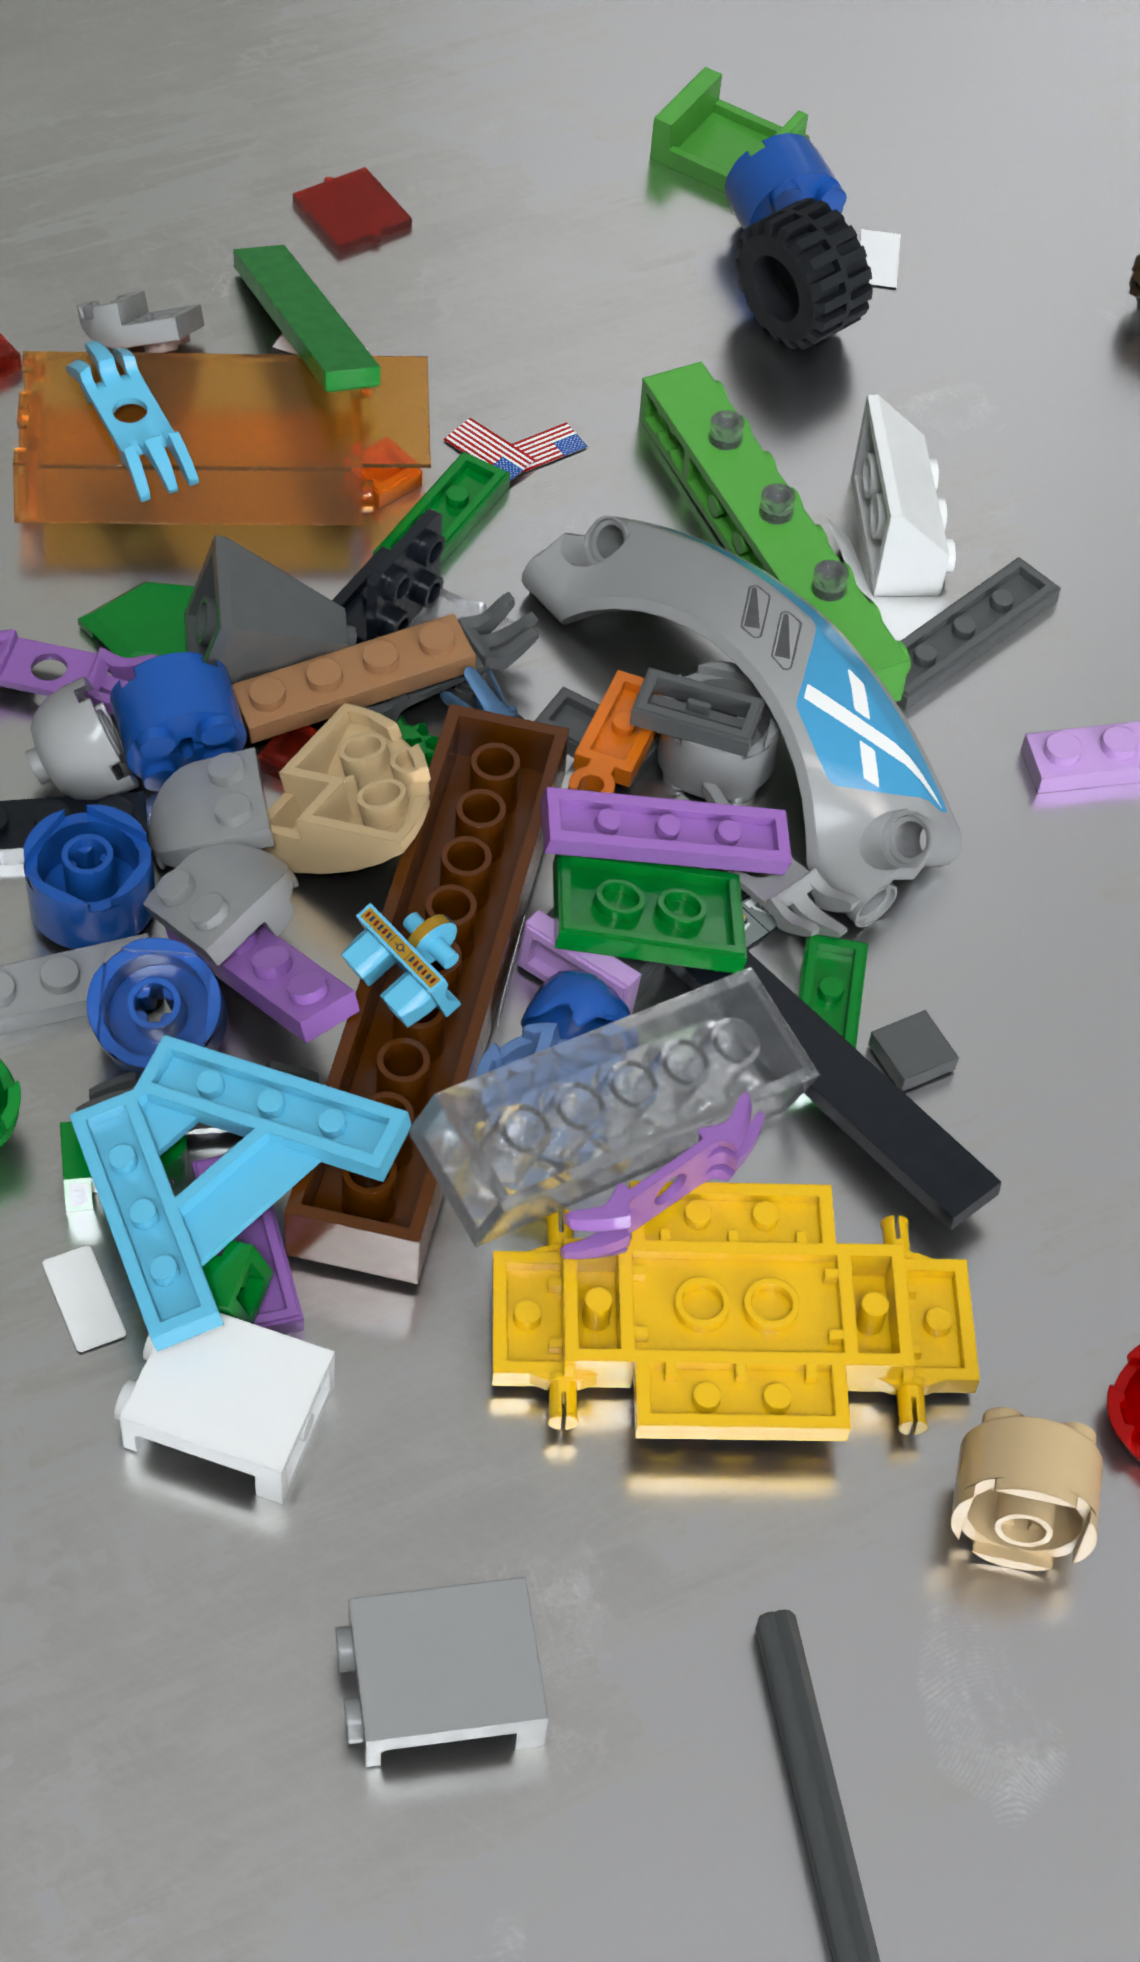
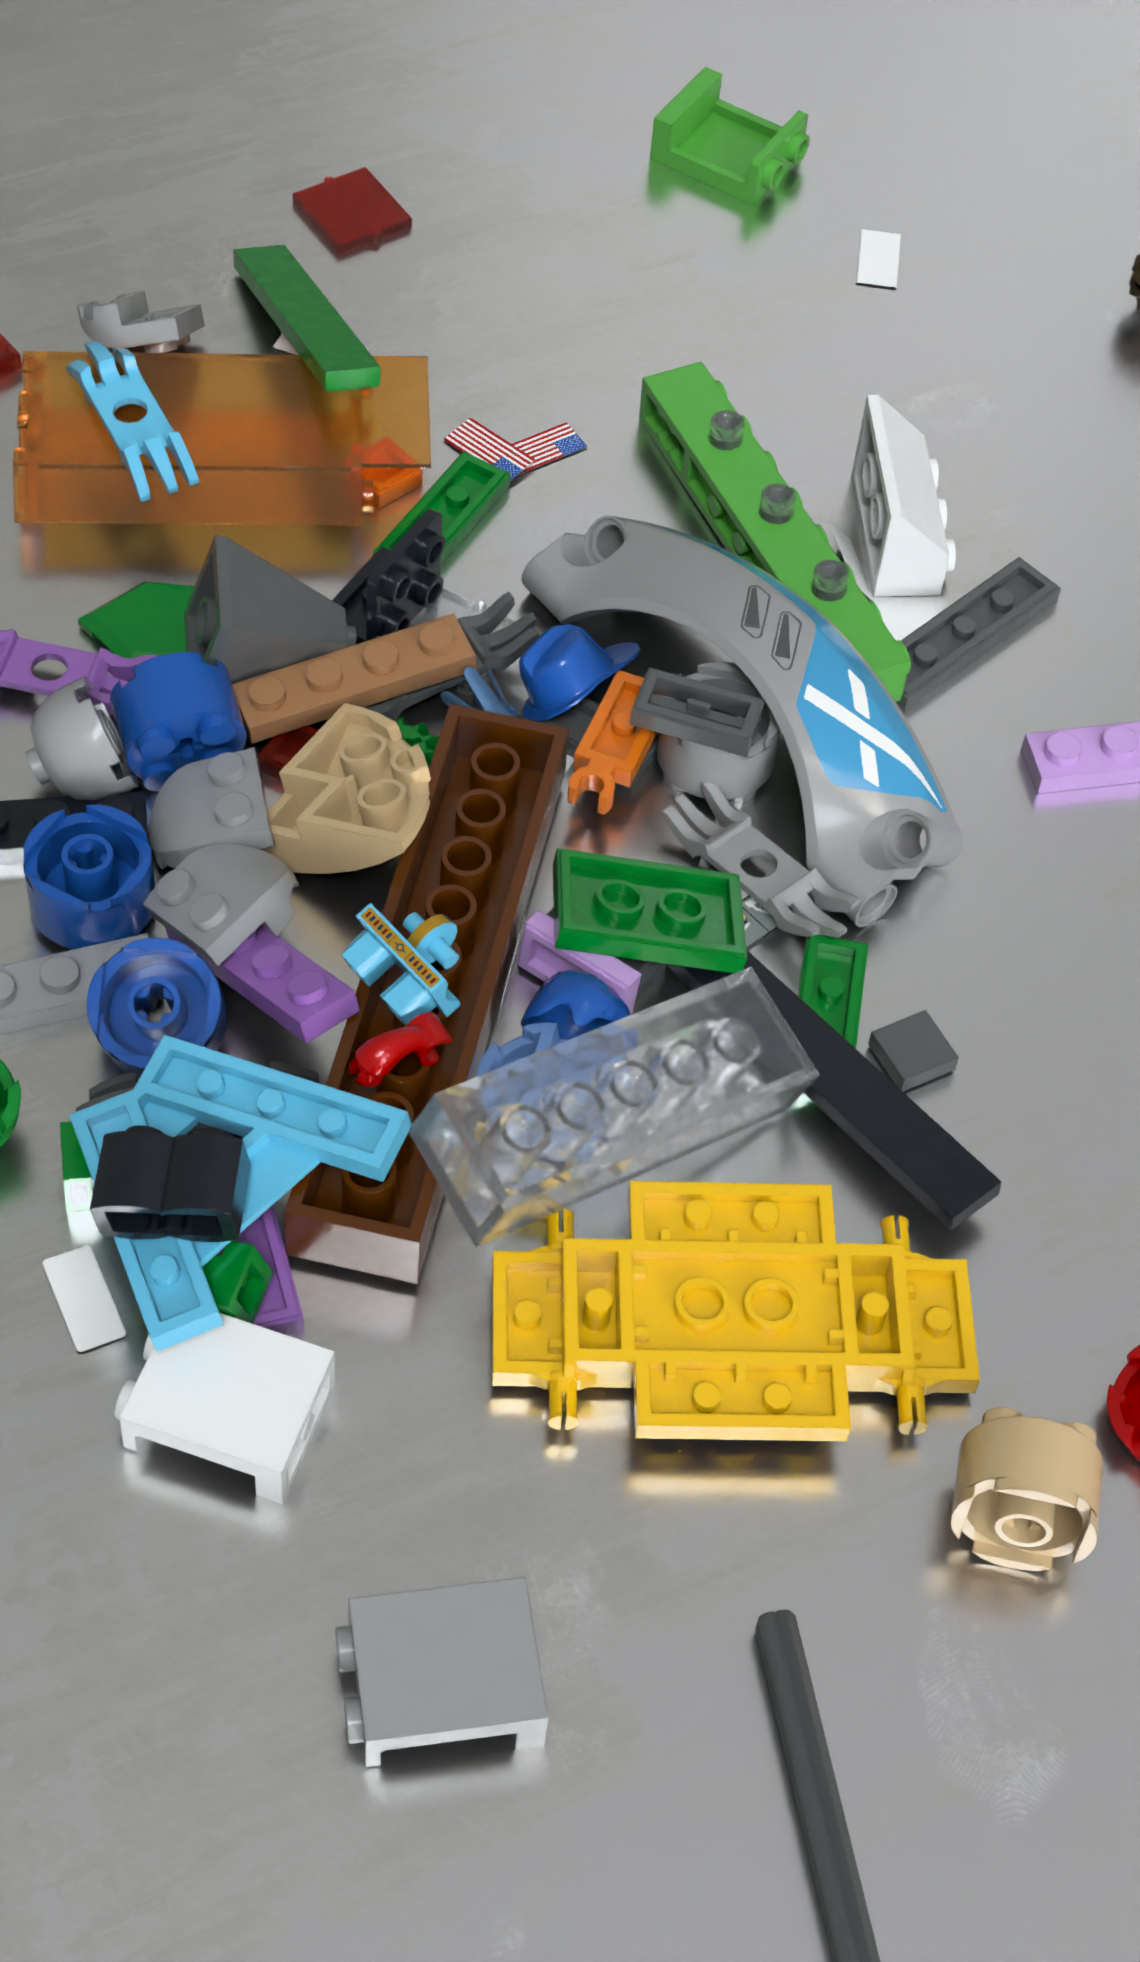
(171, 1185): none -> black brick
(383, 1051): none -> red arm
(565, 668): none -> blue piece
(665, 831): medium lavender plate -> none
(715, 1156): medium lavender piece -> none
(779, 176): blue brick -> none
(804, 273): black tyre -> none

